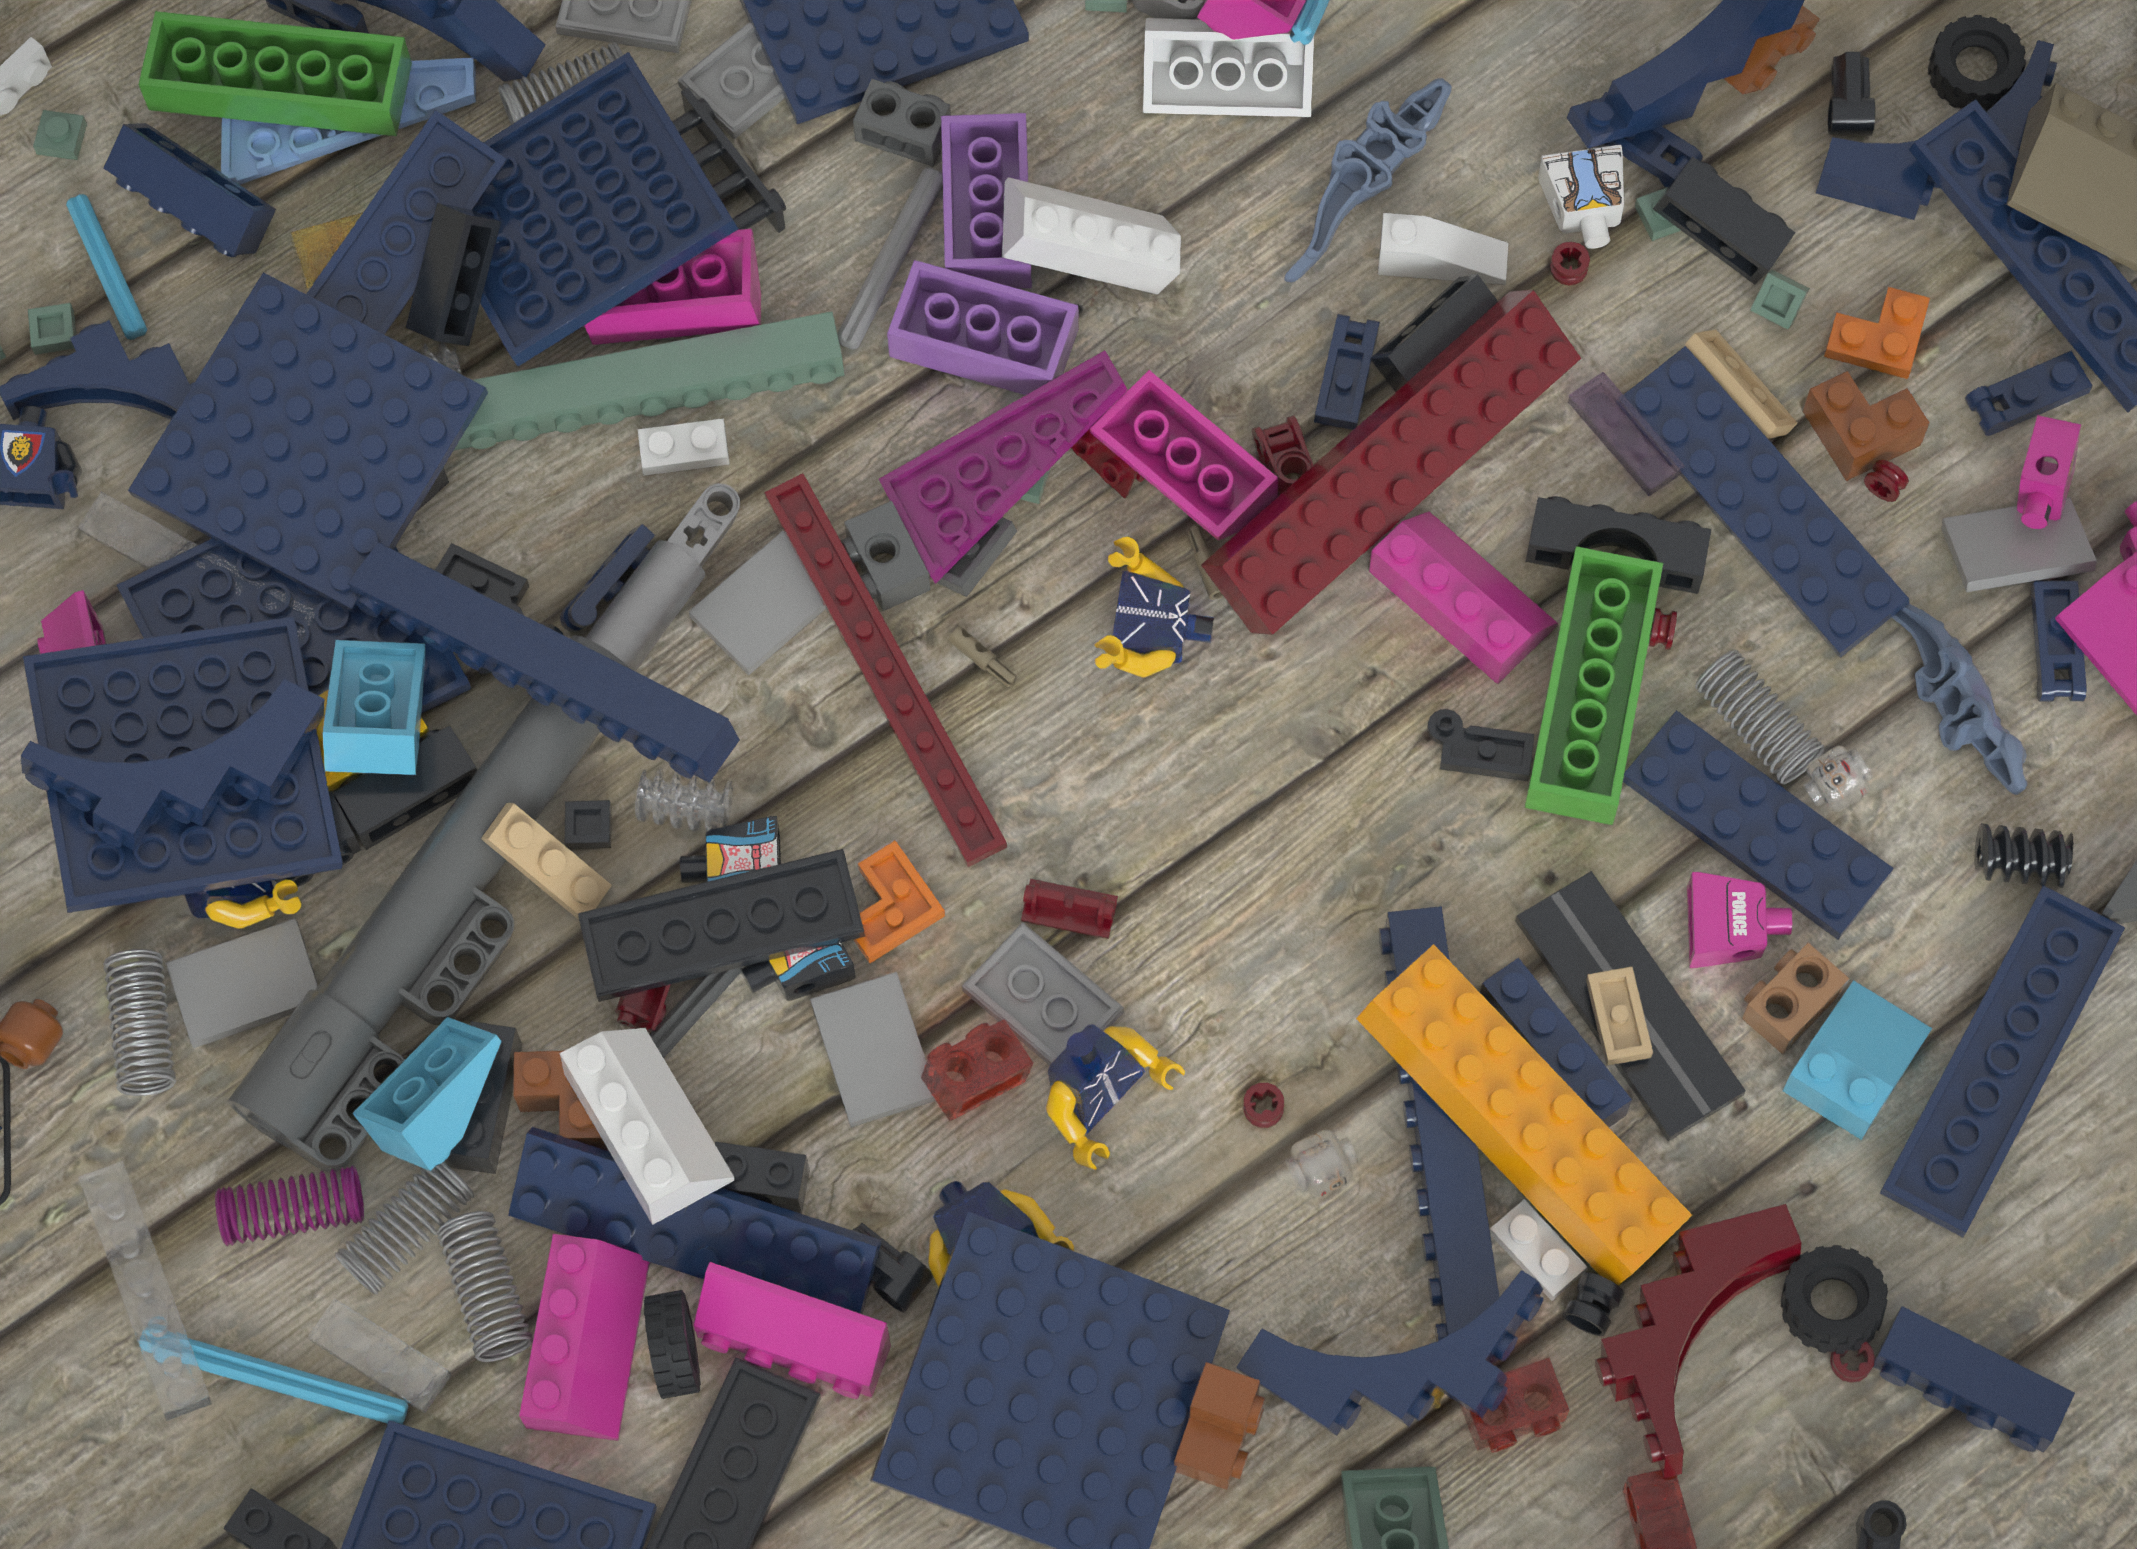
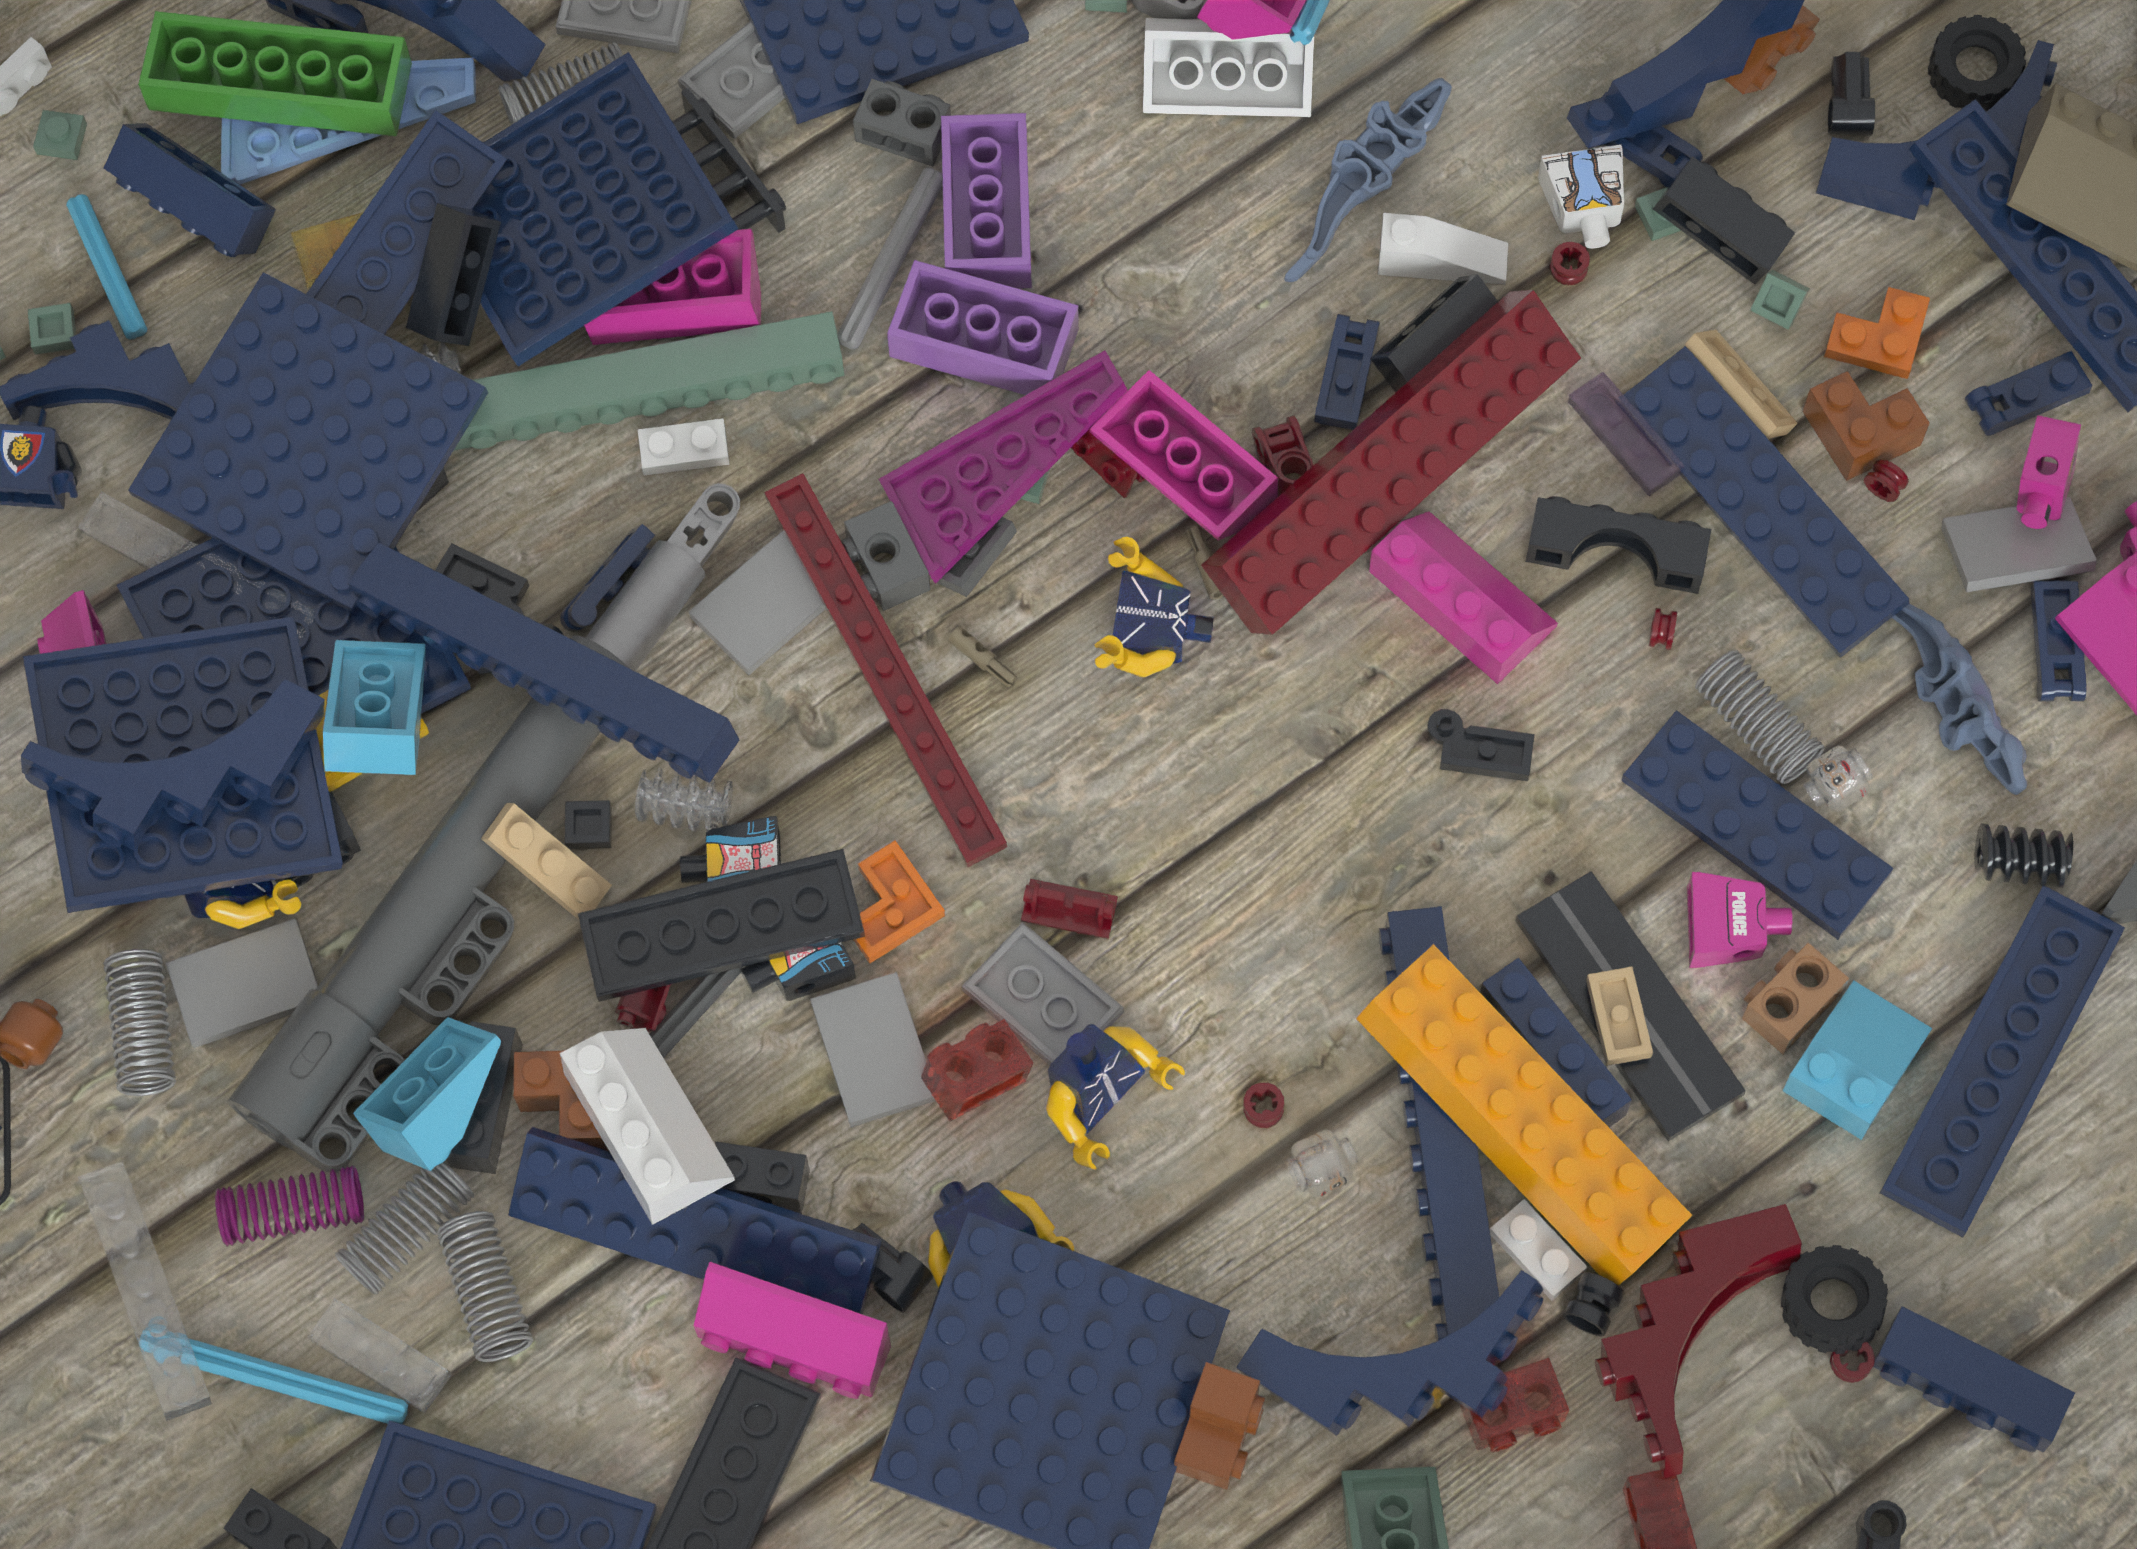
(387, 803): black brick -> none
(584, 1338): dark pink slope -> none
(672, 1344): black tyre -> none
(1089, 237): white slope -> none
(1594, 686): bright green brick -> none

